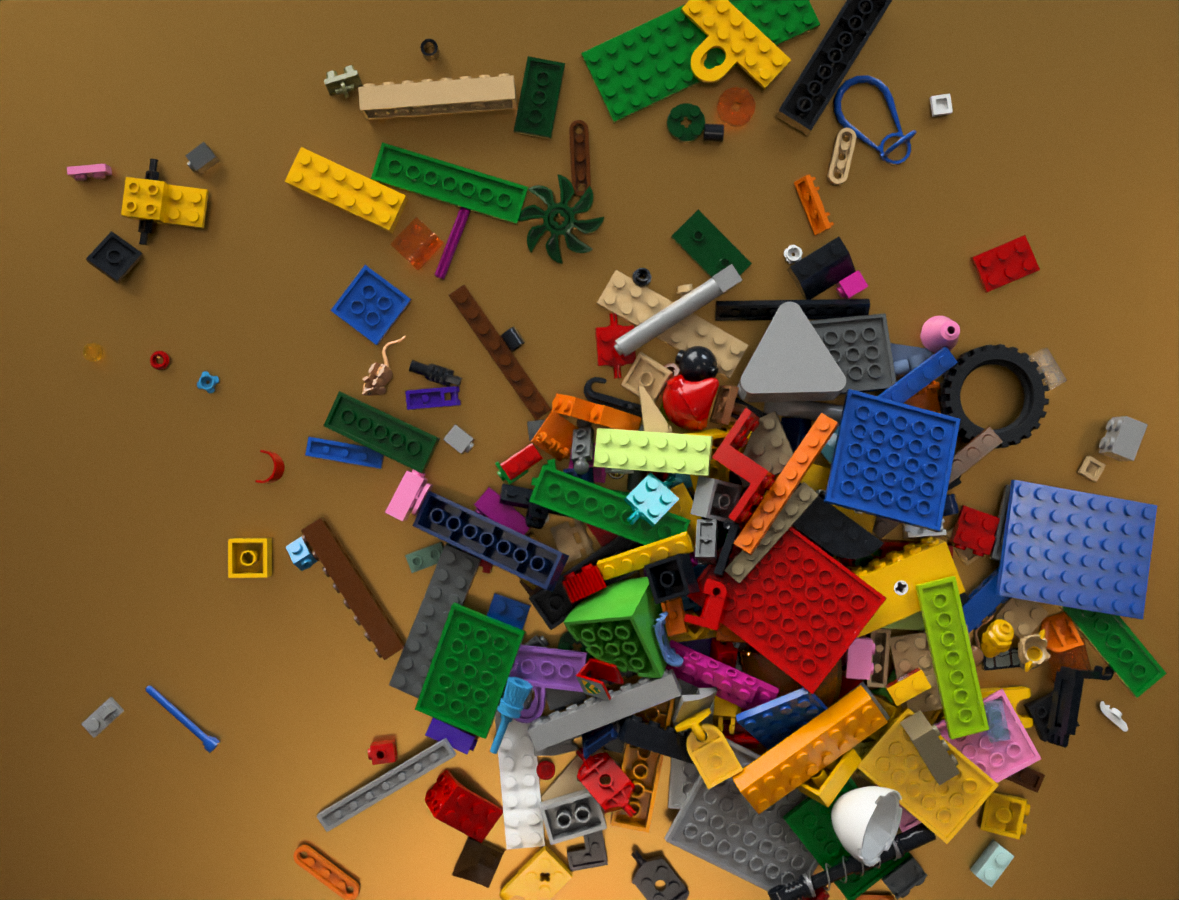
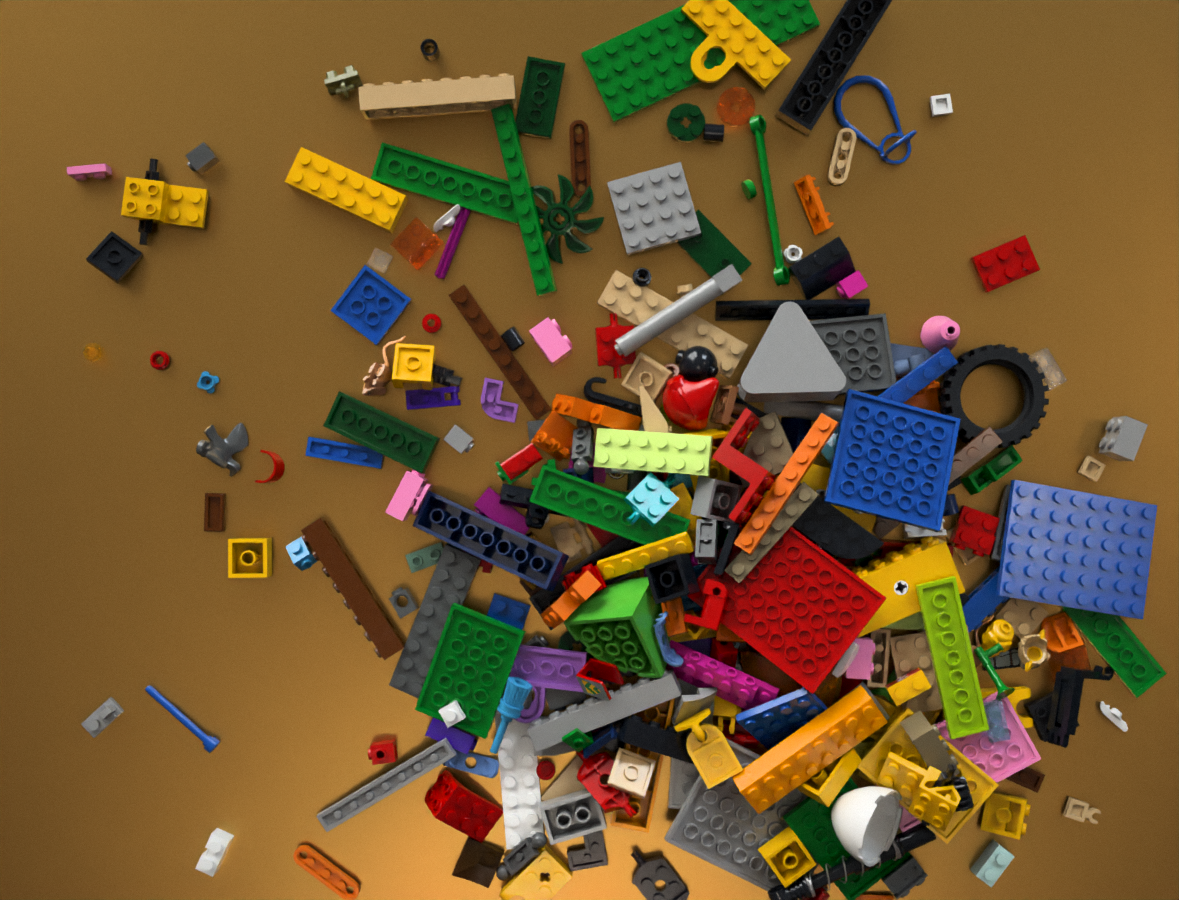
(214, 512): none -> reddish brown tile
(216, 851): none -> white brick
(221, 450): none -> dark grey animal
(380, 260): none -> clear plate
(403, 610): none -> dark grey brick
(413, 365): none -> yellow panel
(437, 325): none -> red plate
(447, 219): none -> white piece
(452, 713): none -> white plate
(485, 765): none -> medium blue piece
(492, 402): none -> medium lavender plate
(521, 856): none -> dark grey plate
(523, 200): none -> green plate
(550, 341): none -> bright pink brick
(570, 600): none -> orange arch
(578, 740): none -> green bracket
(631, 773): none -> tan tile
(654, 208): none -> light grey plate
(749, 189): none -> green tile
(758, 128): none -> green piece
(787, 856): none -> yellow brick
(846, 660): none -> white tile
(930, 790): none -> yellow piece
(963, 790): none -> black gear
(991, 470): none -> green slope
(1003, 690): none -> green piece
(1079, 810): none -> tan plate

